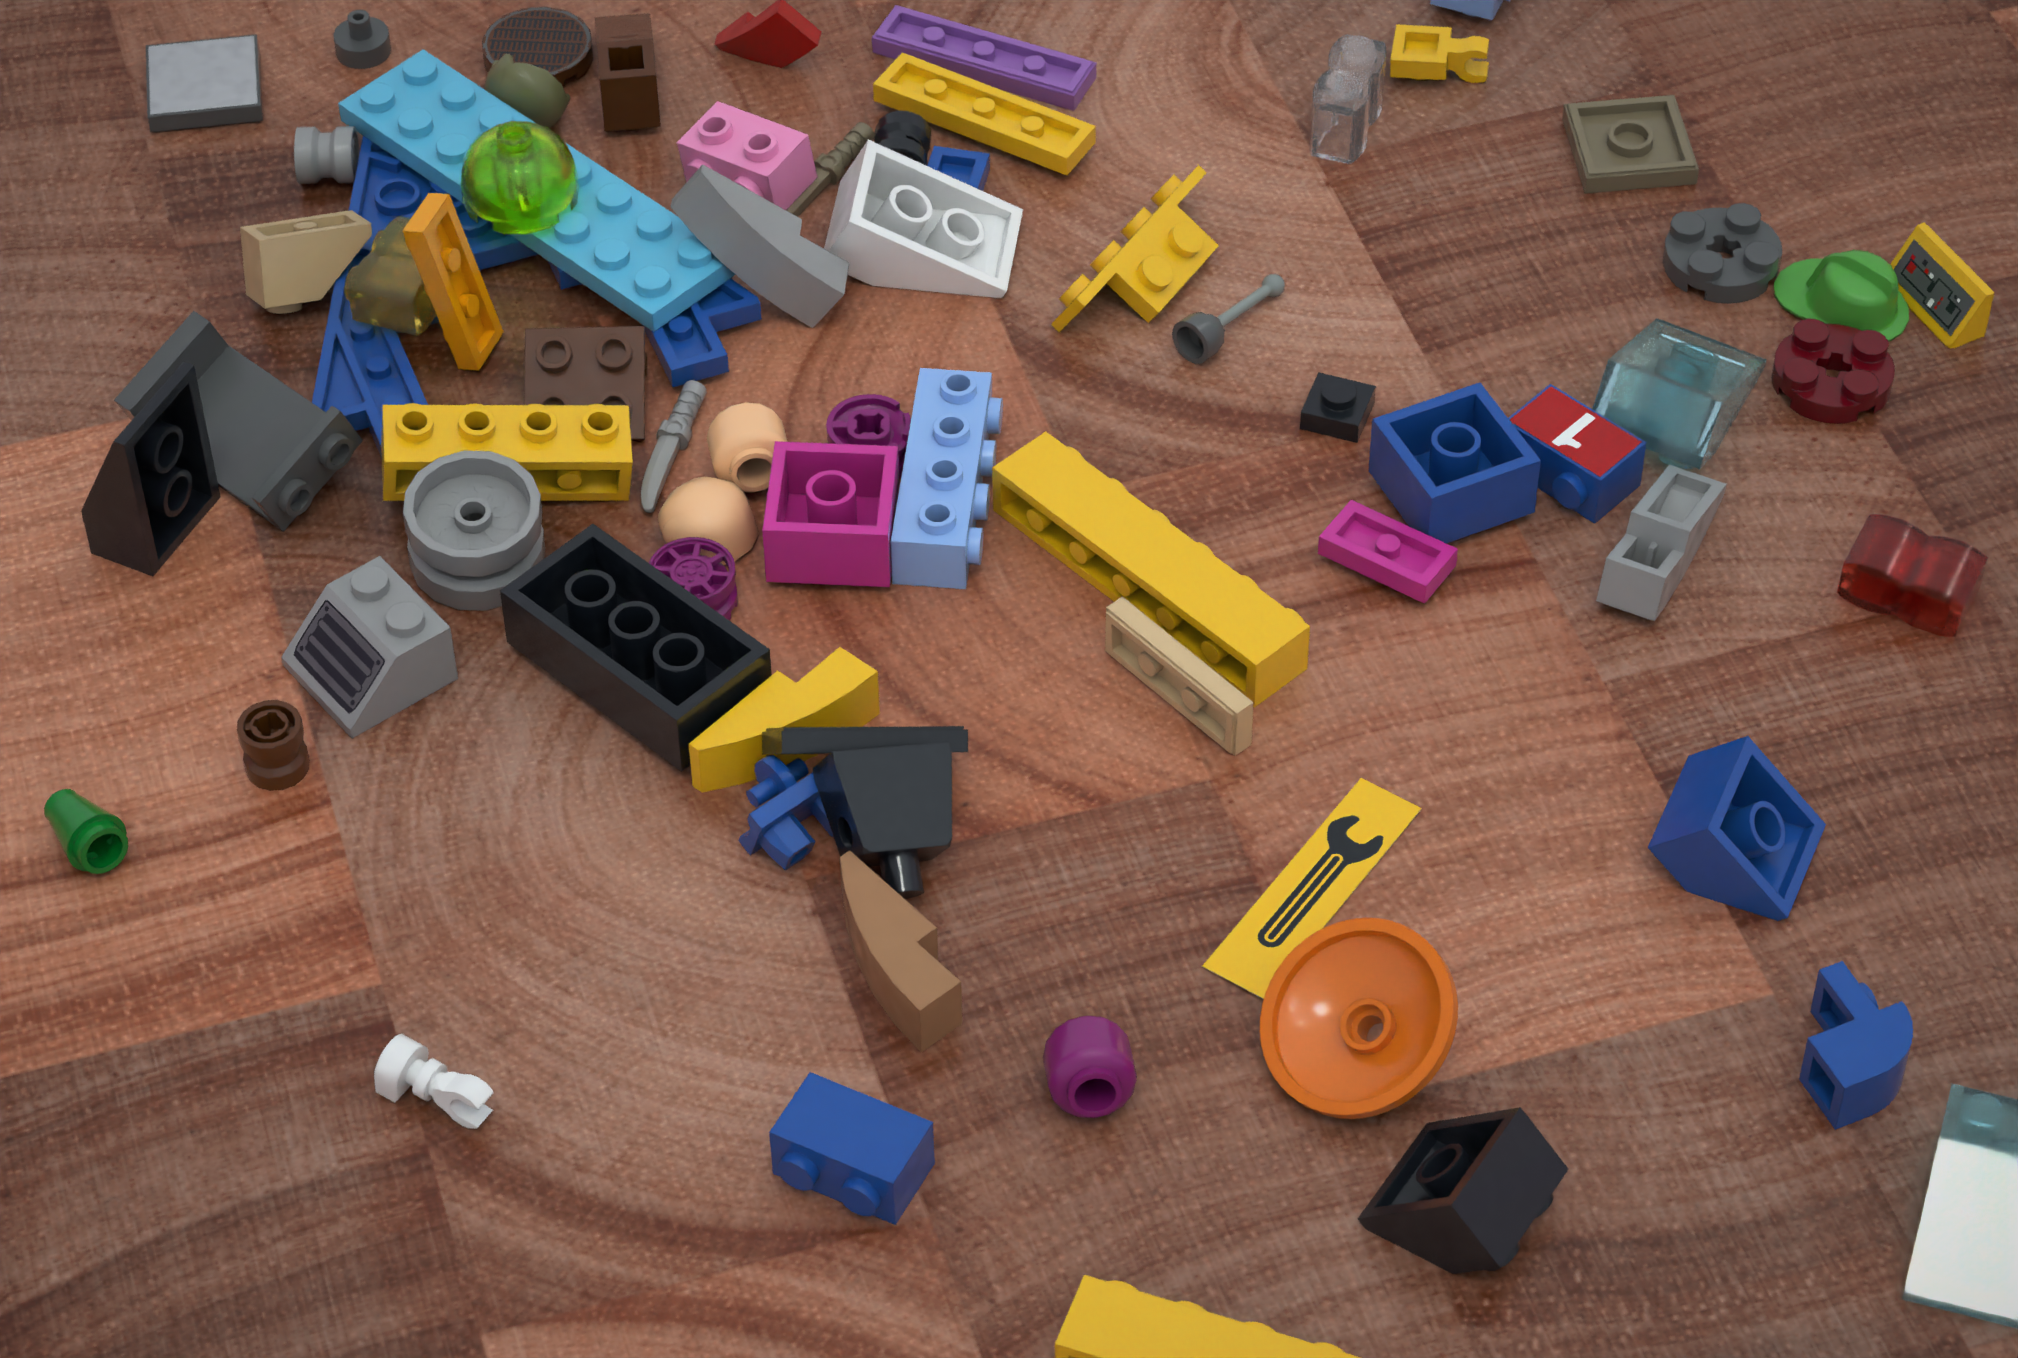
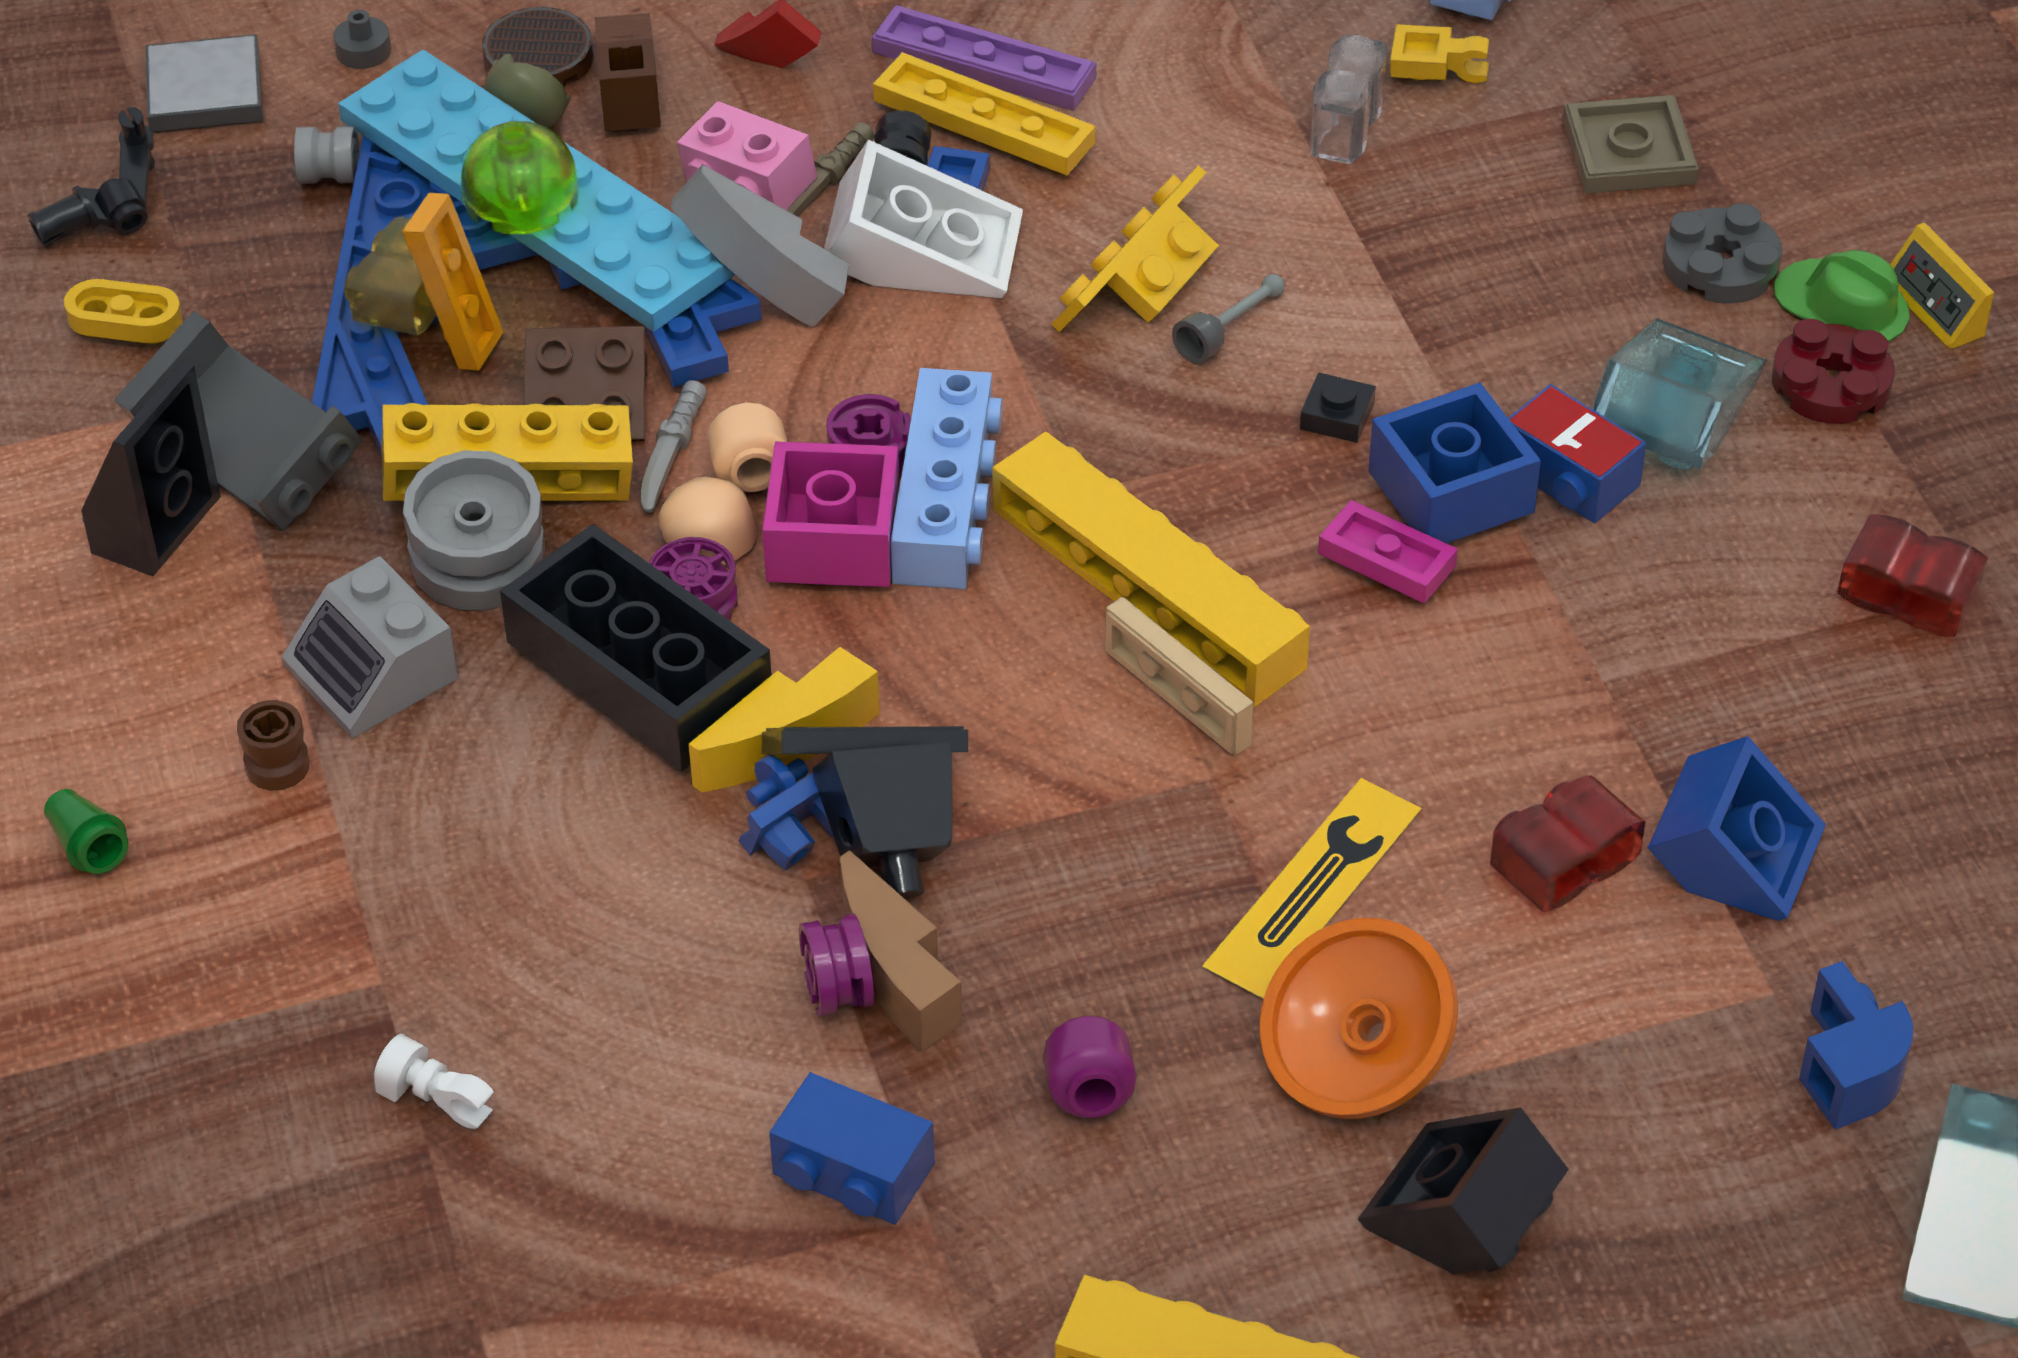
(117, 201): none -> black pin
(123, 311): none -> yellow plate
(299, 257): tan slope -> none
(836, 964): none -> magenta wheel
(1566, 842): none -> clear red brick
(1659, 542): light grey slope -> none

